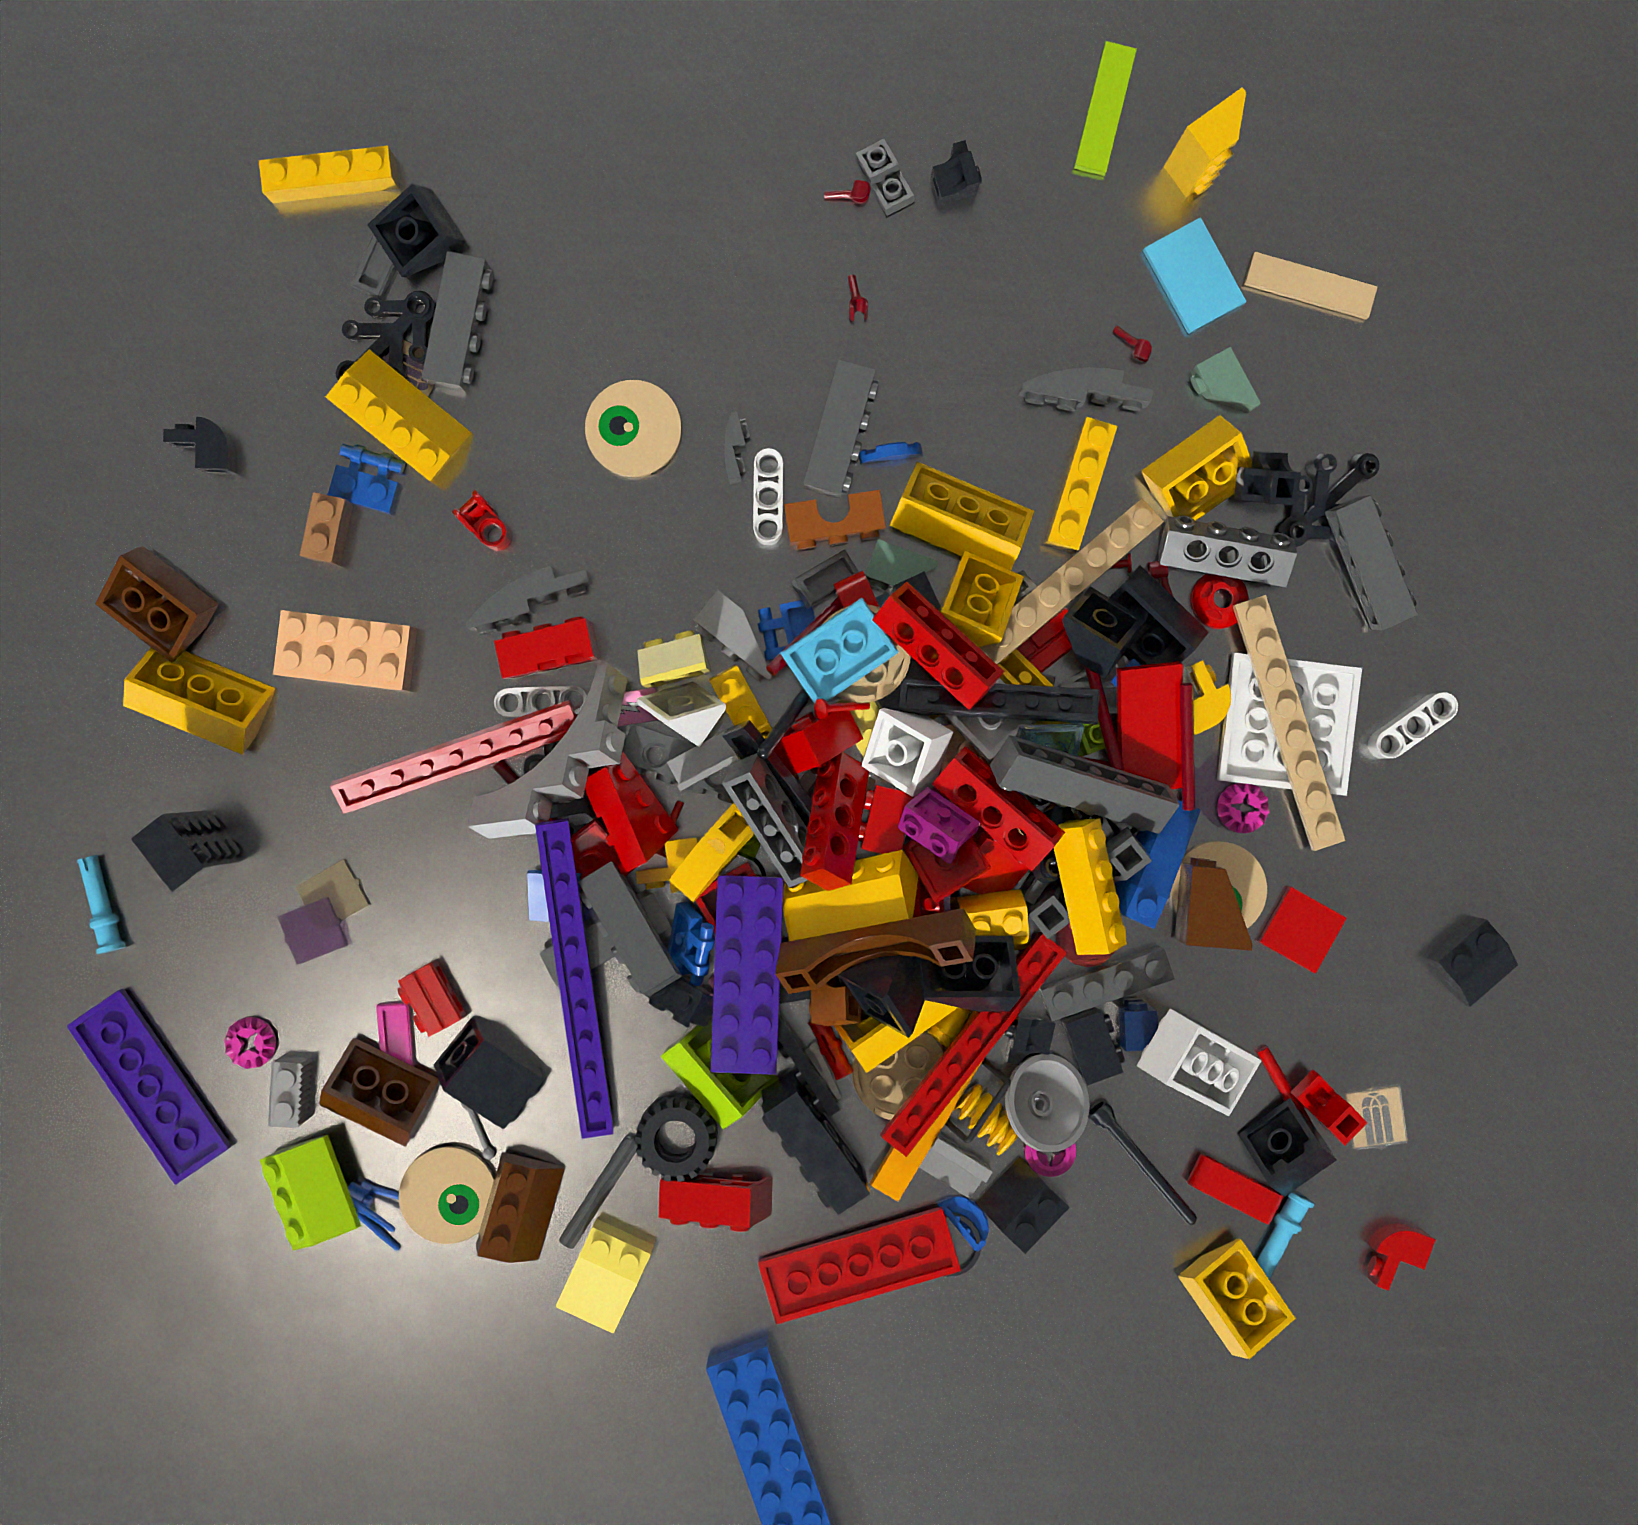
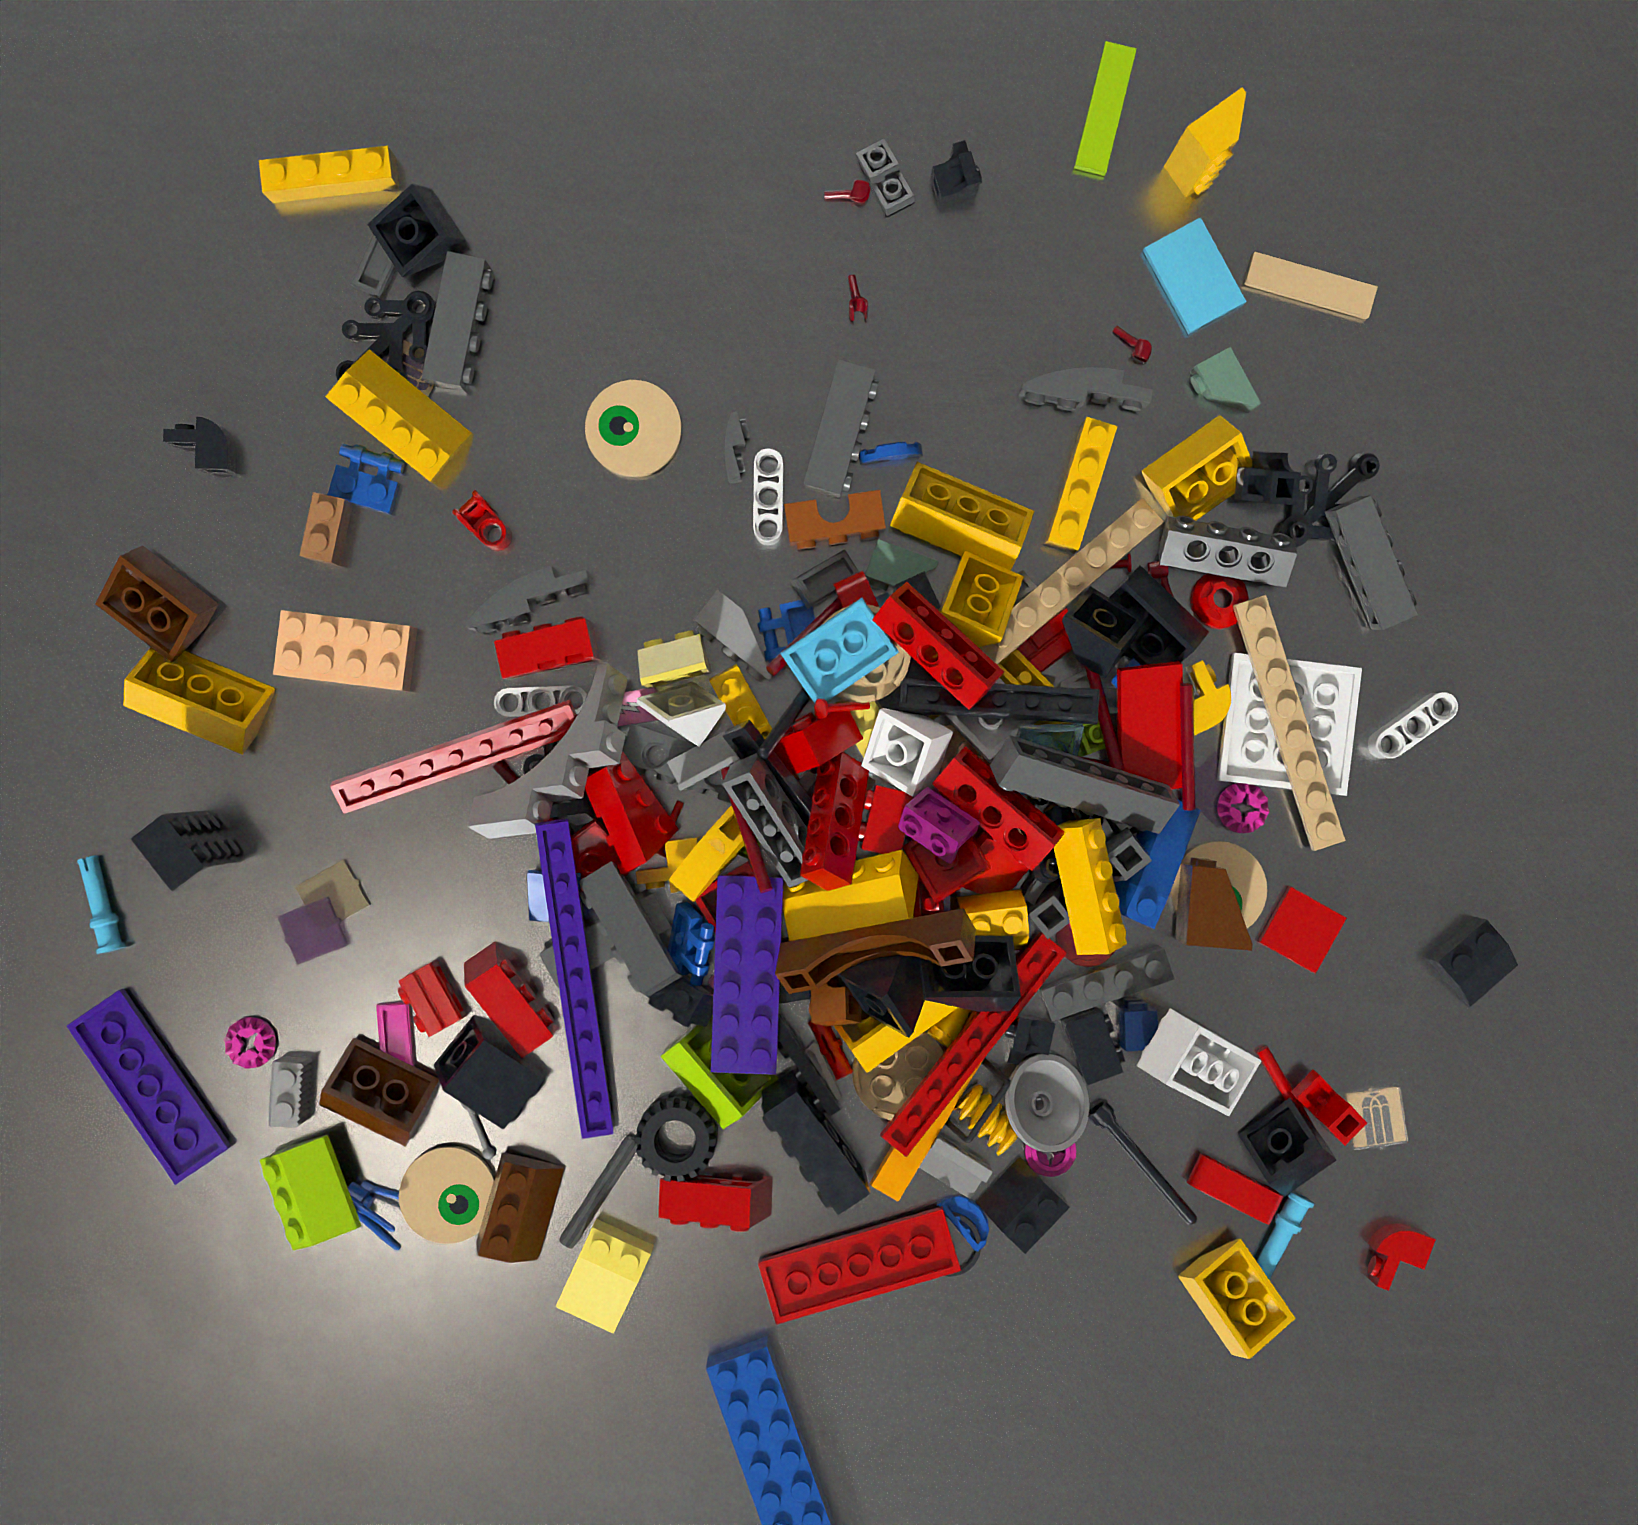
(507, 1000): none -> red wedge
(751, 847): none -> dark red bar

